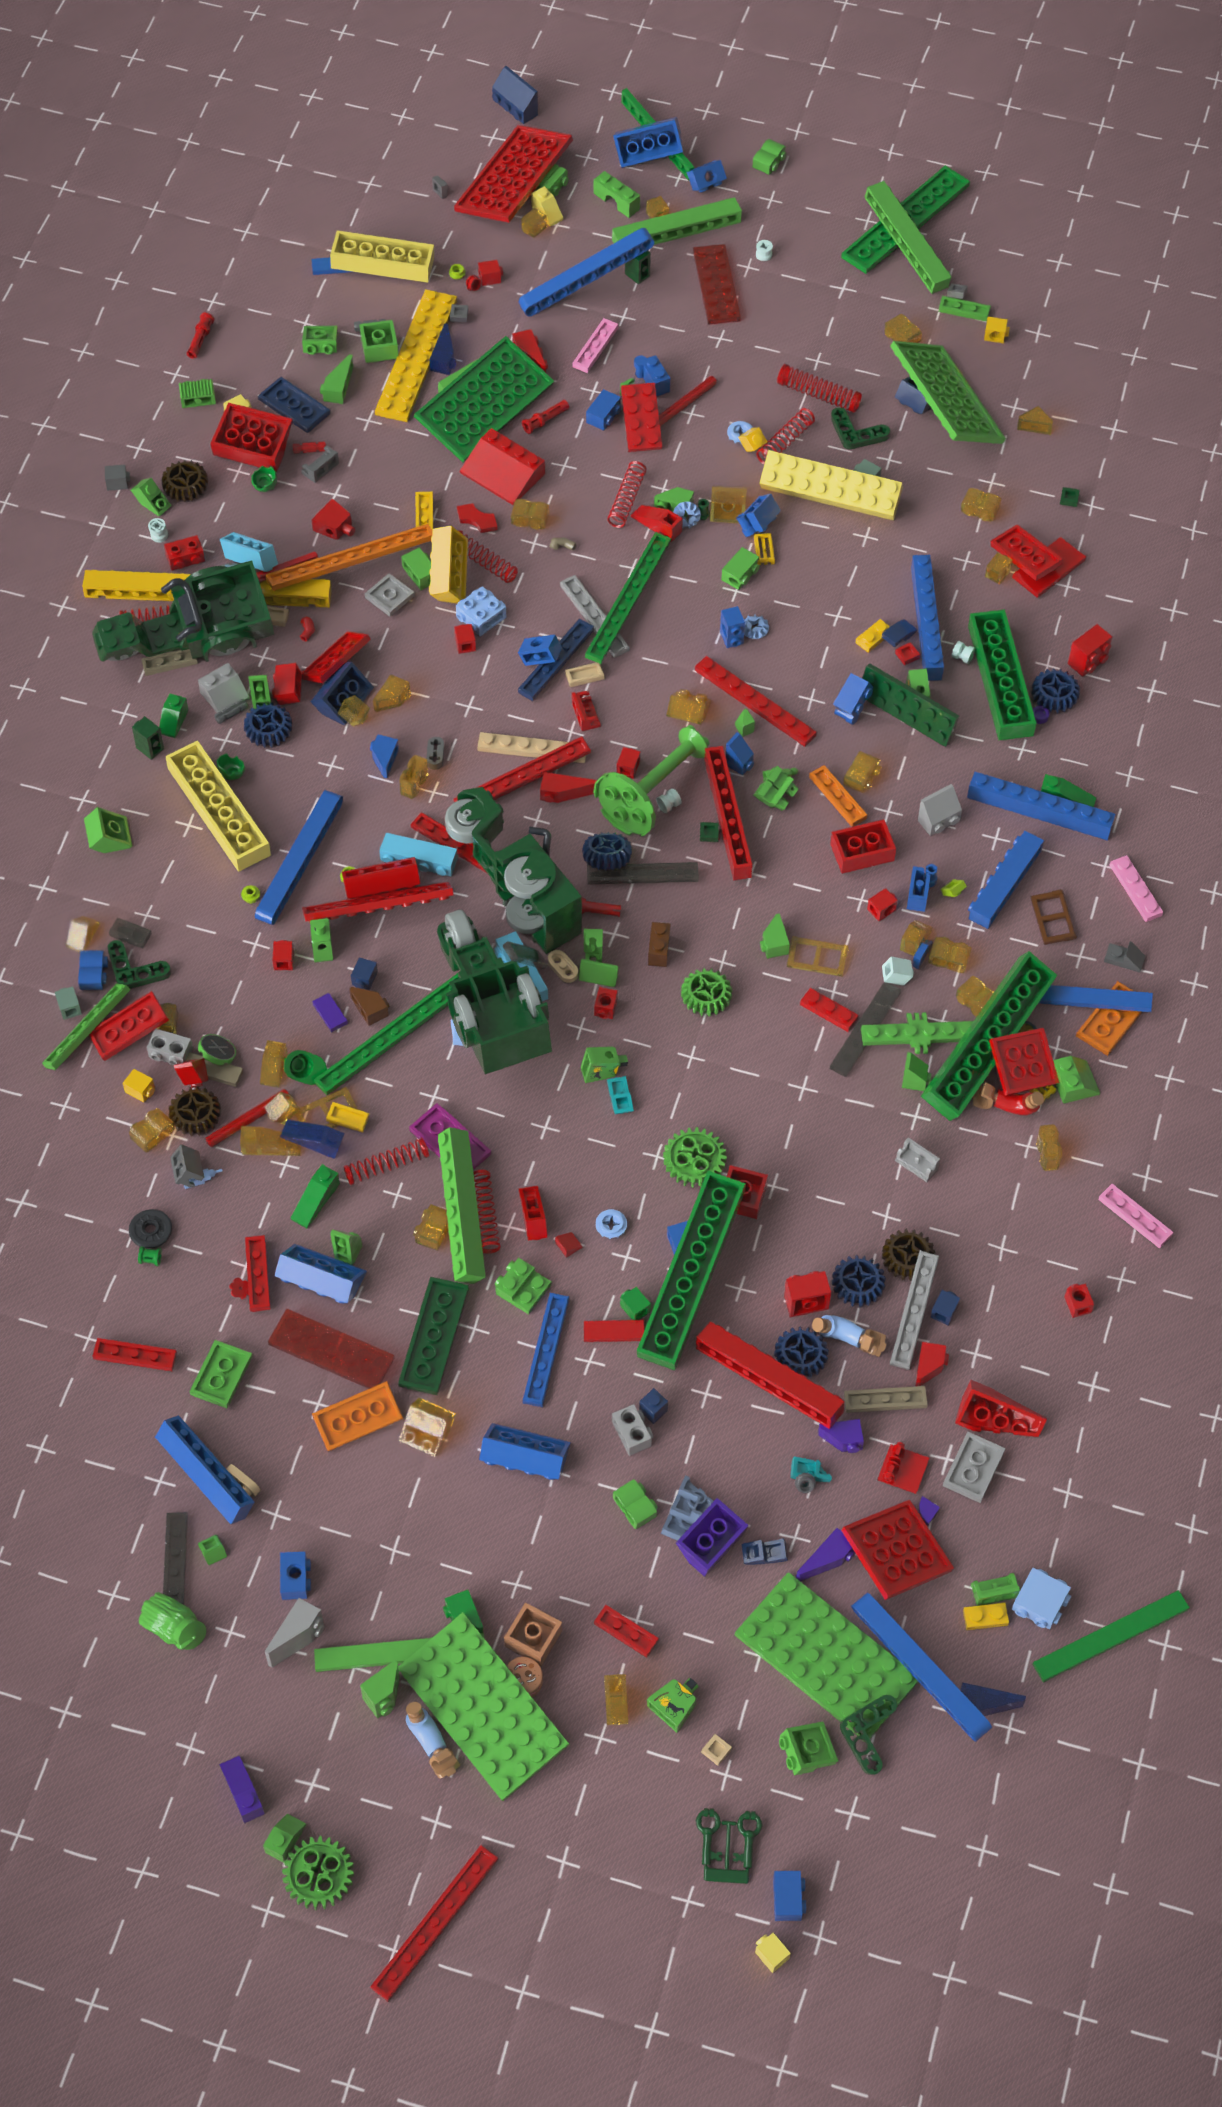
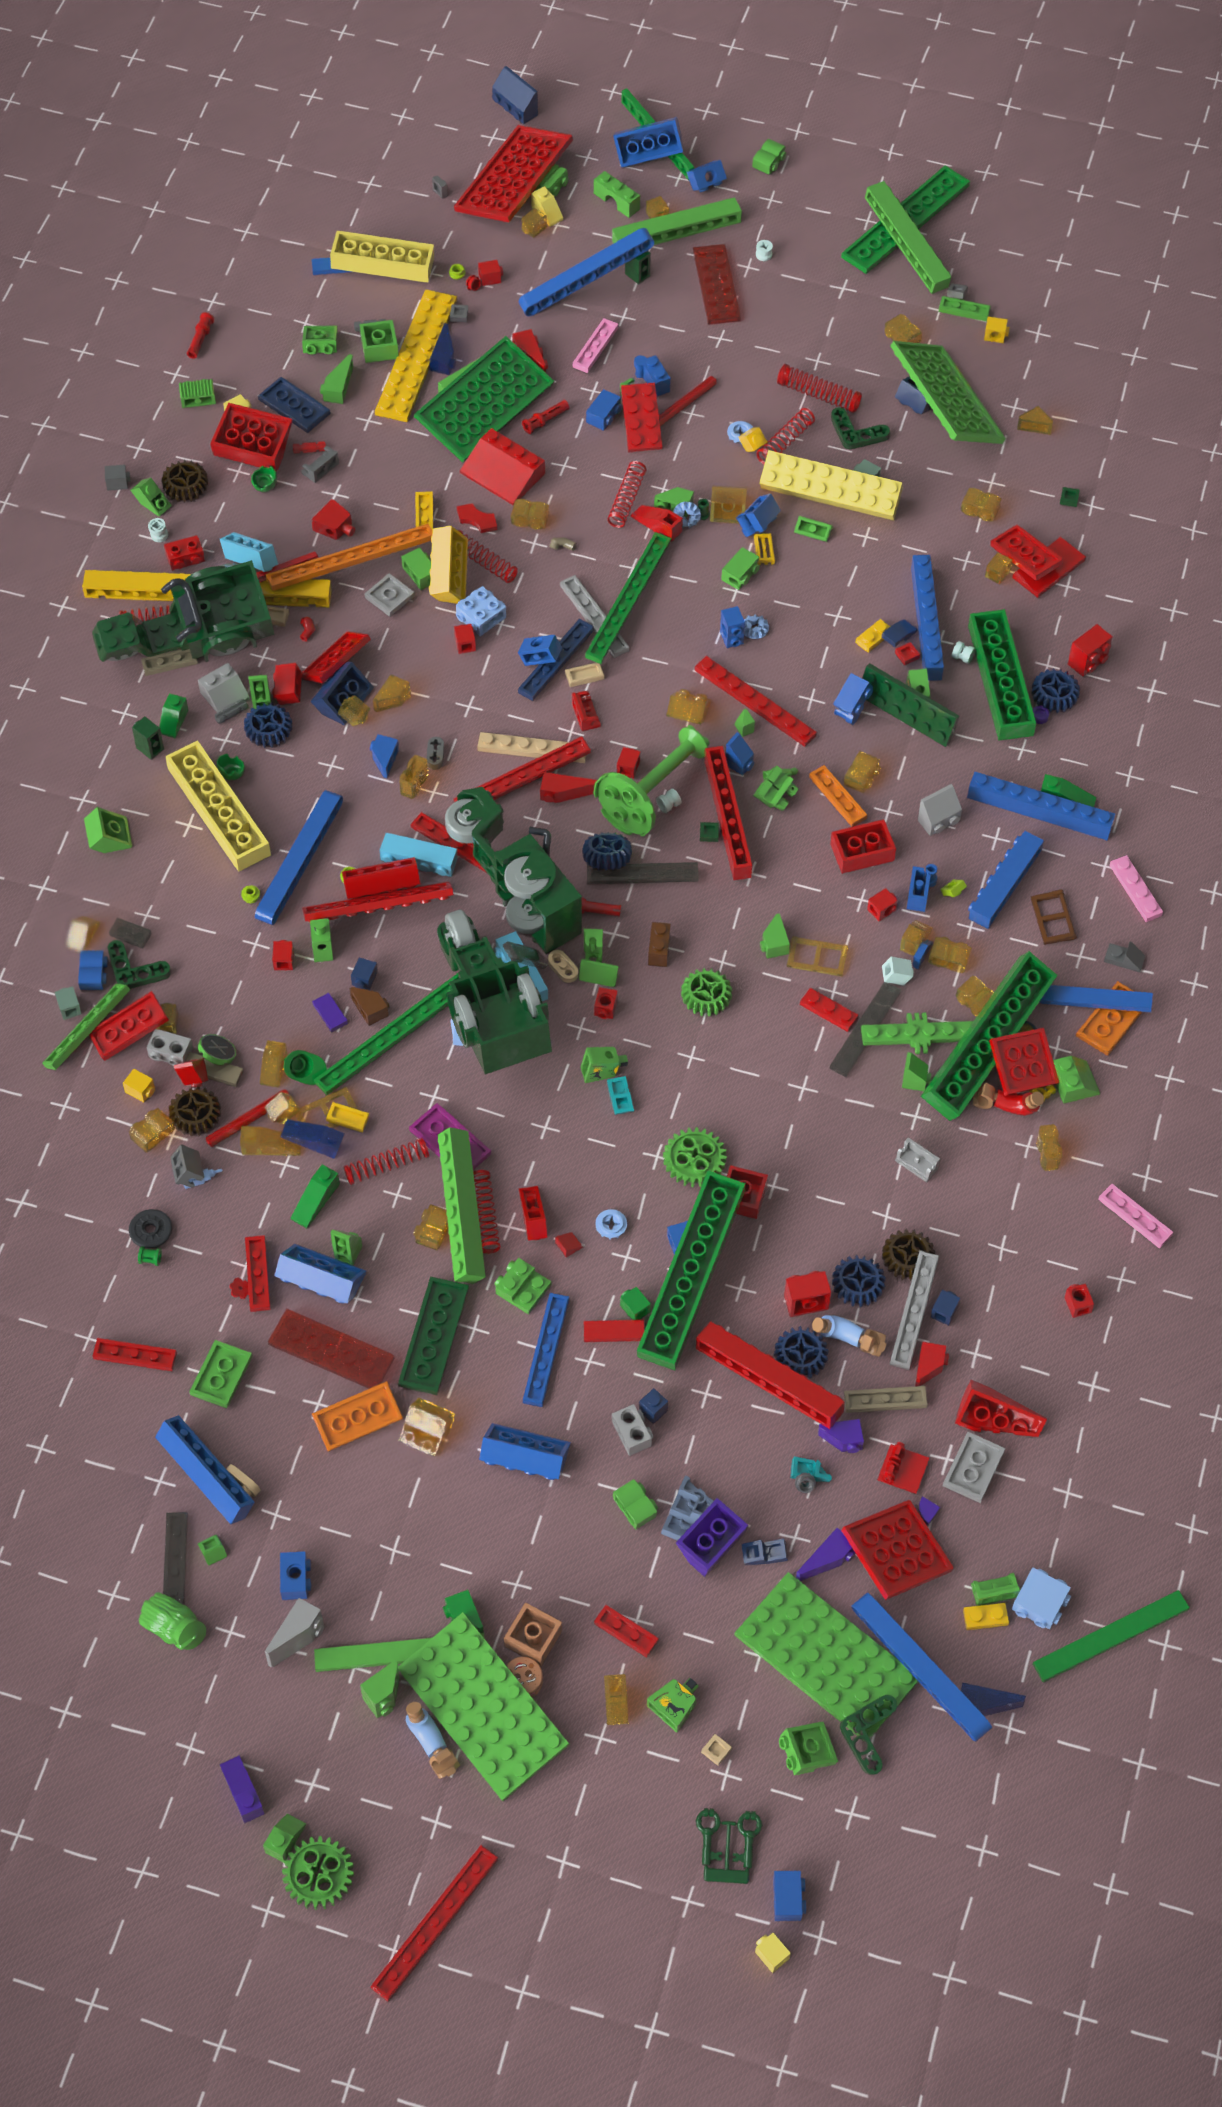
(813, 528): none -> bright green slope

